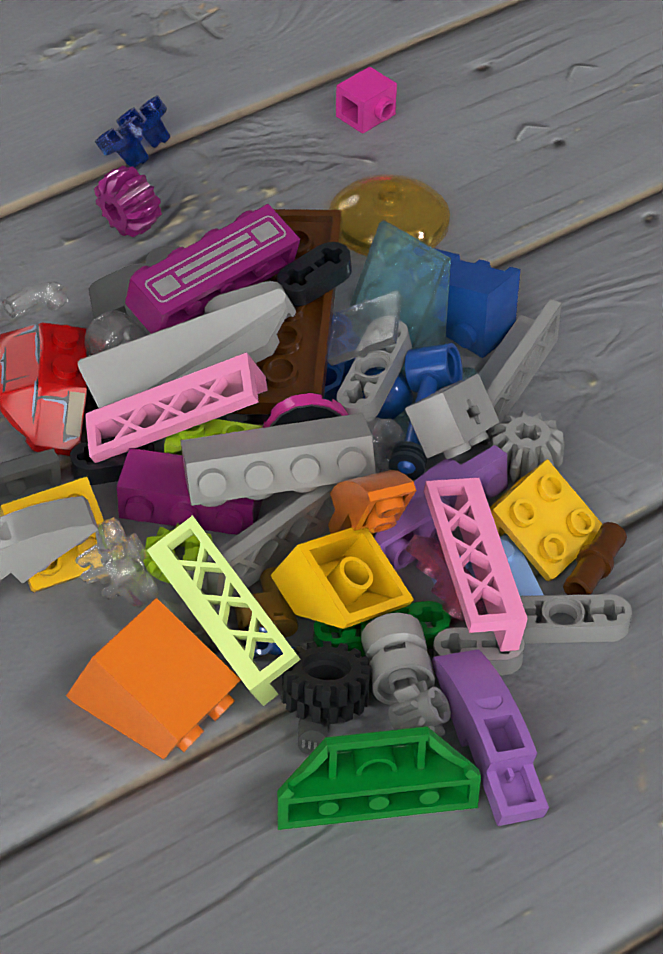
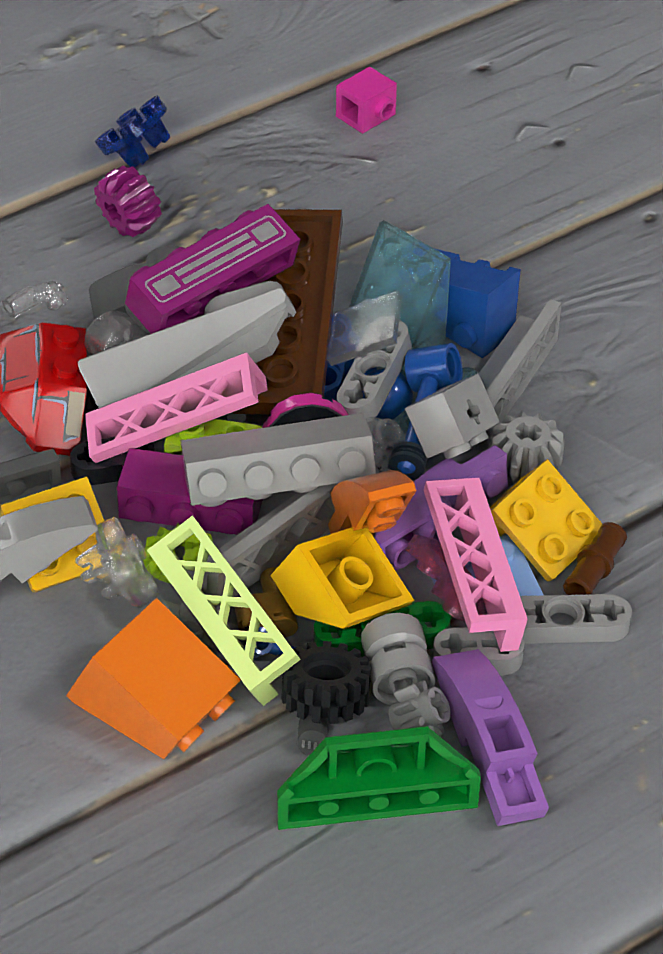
(316, 273): black beam -> none
(395, 199): clear yellow dish -> none

